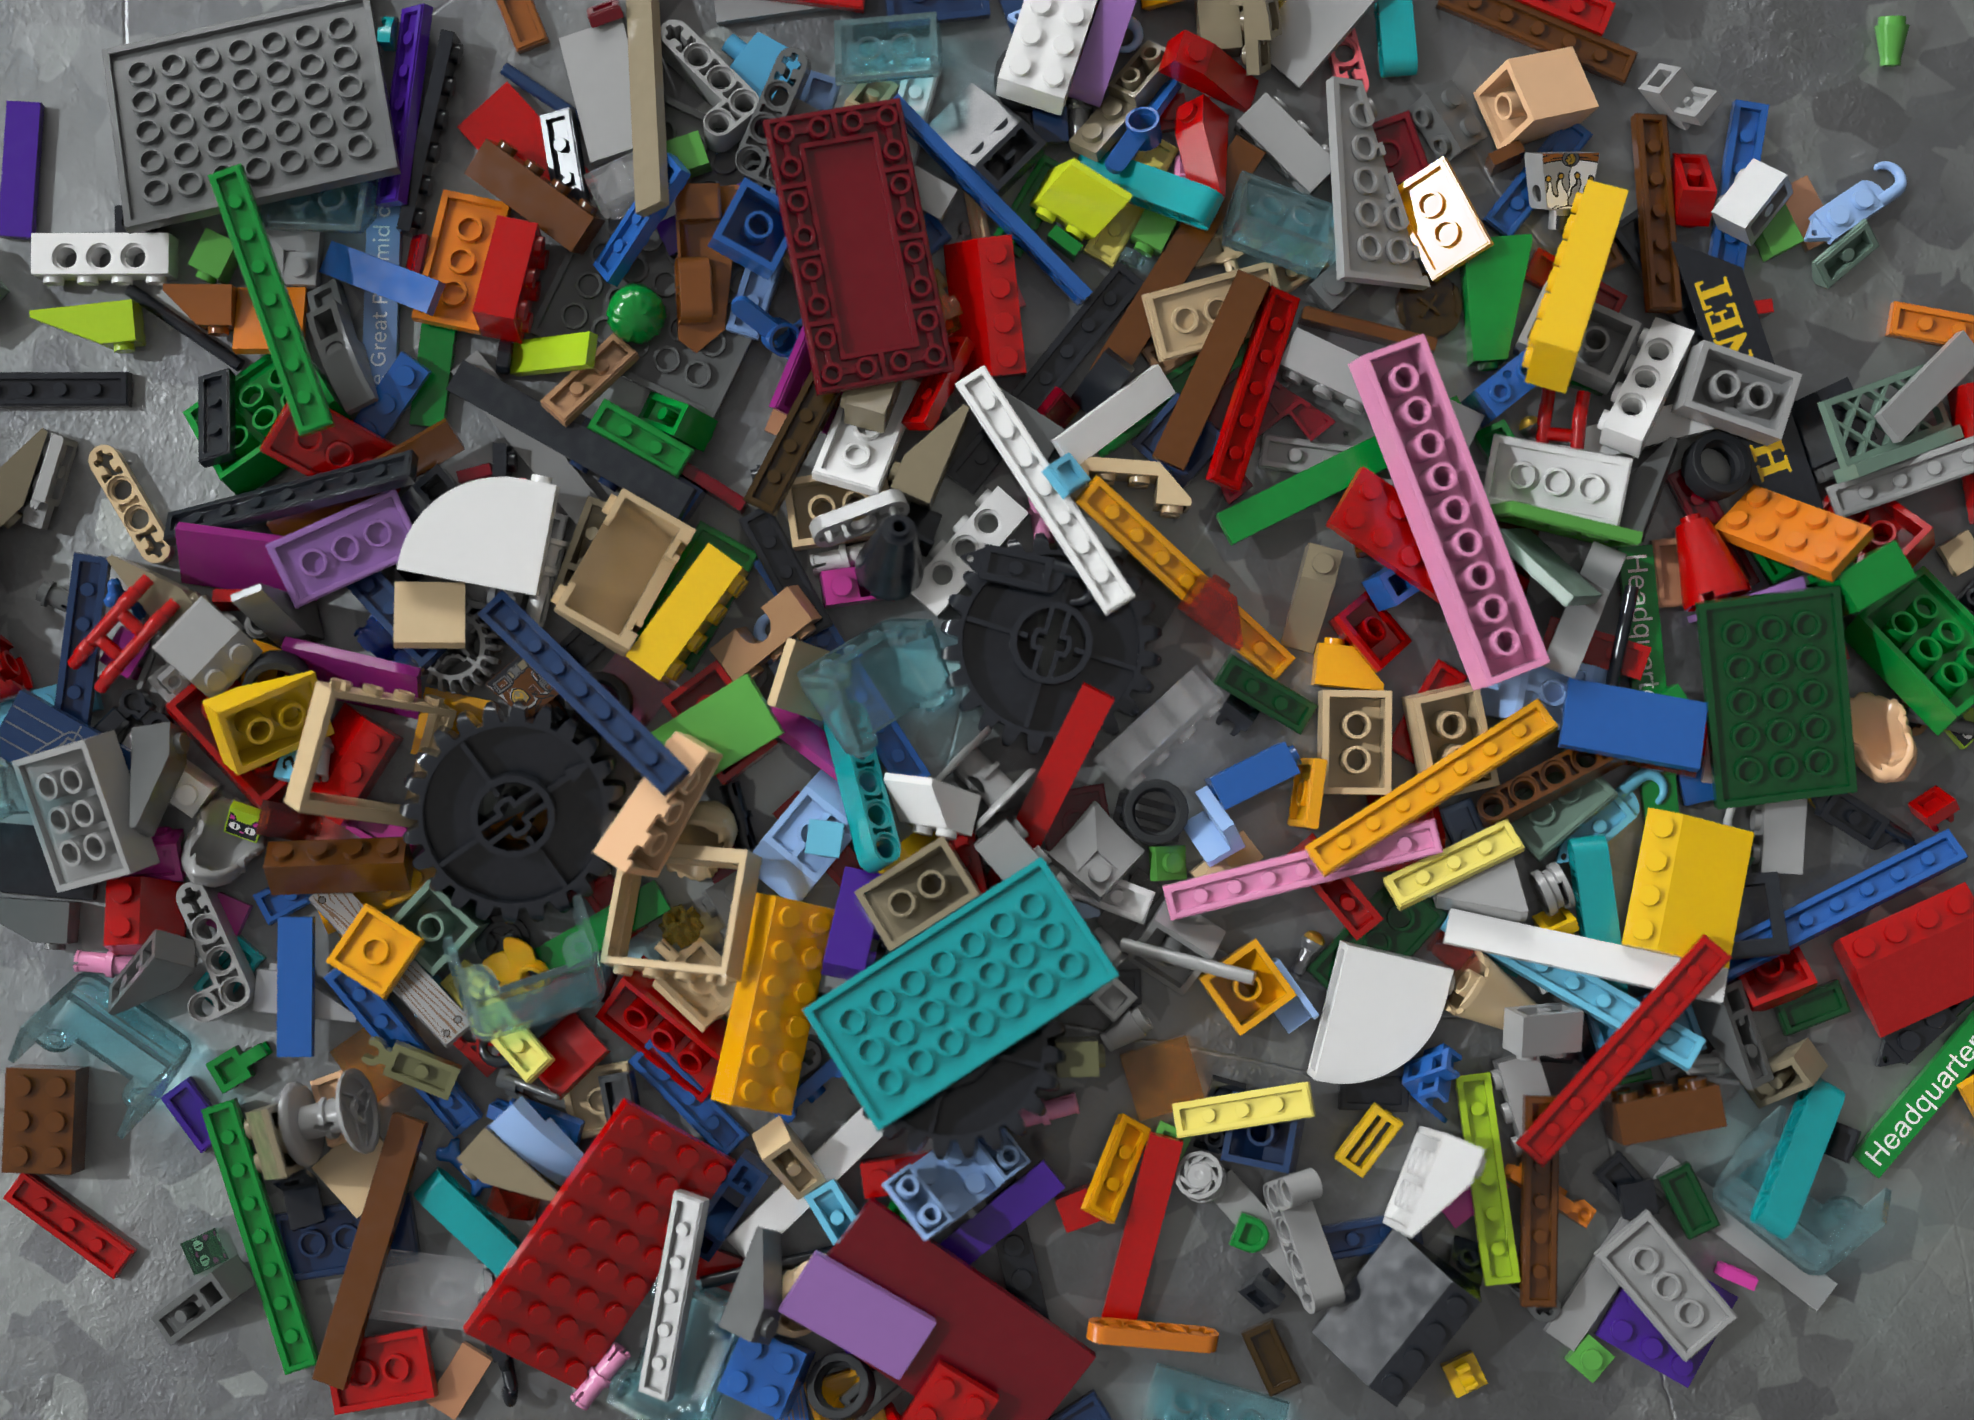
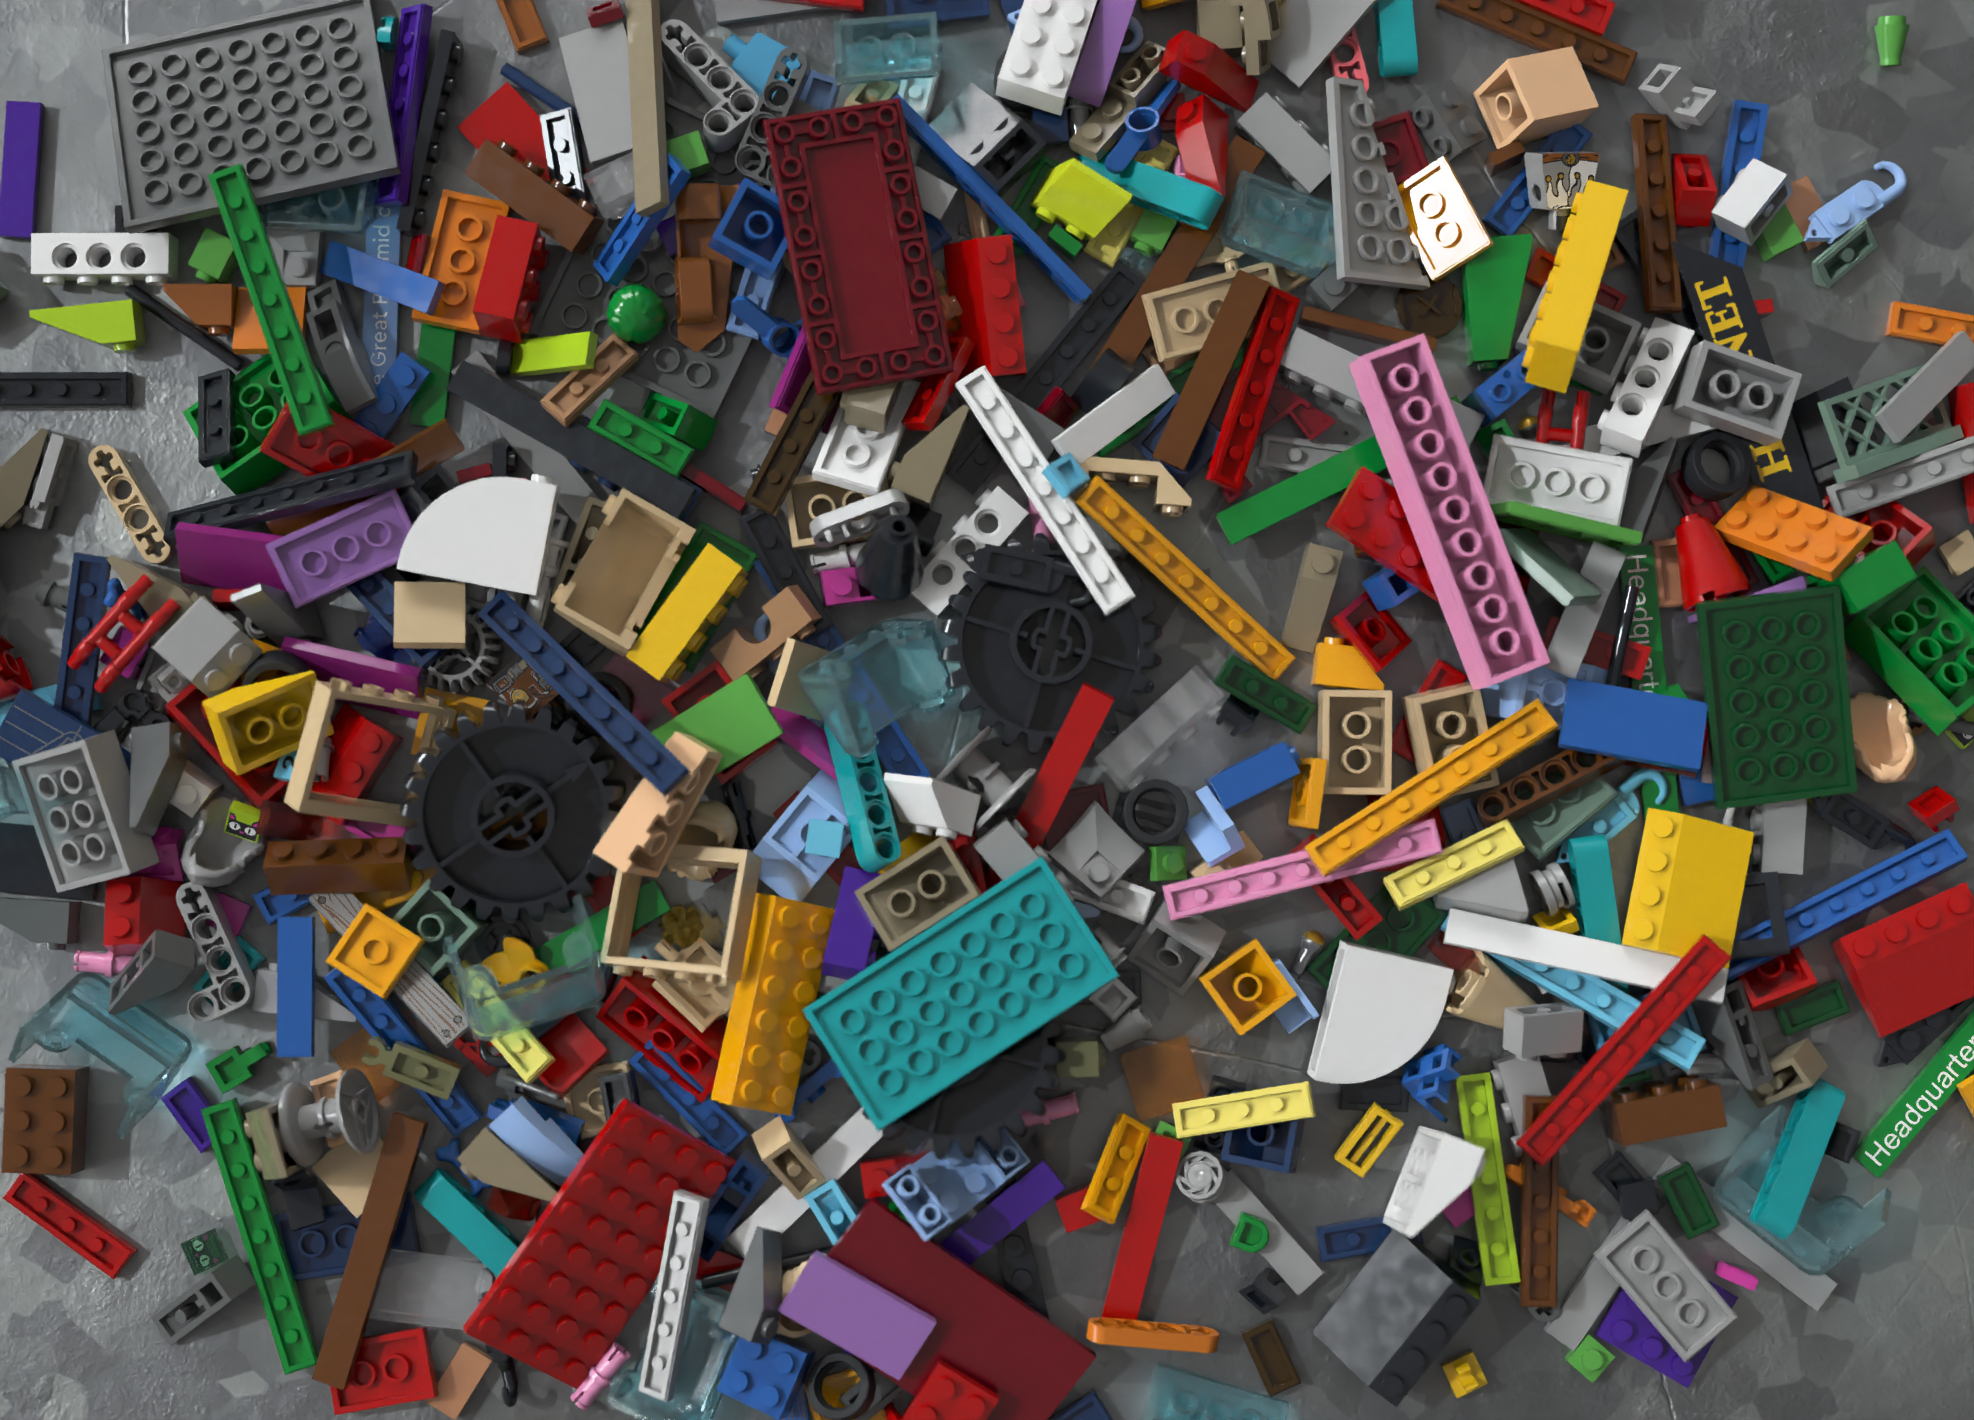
(1188, 961): light grey bar -> none
(1214, 609): clear red slope -> none
(1303, 1239): light grey beam -> none

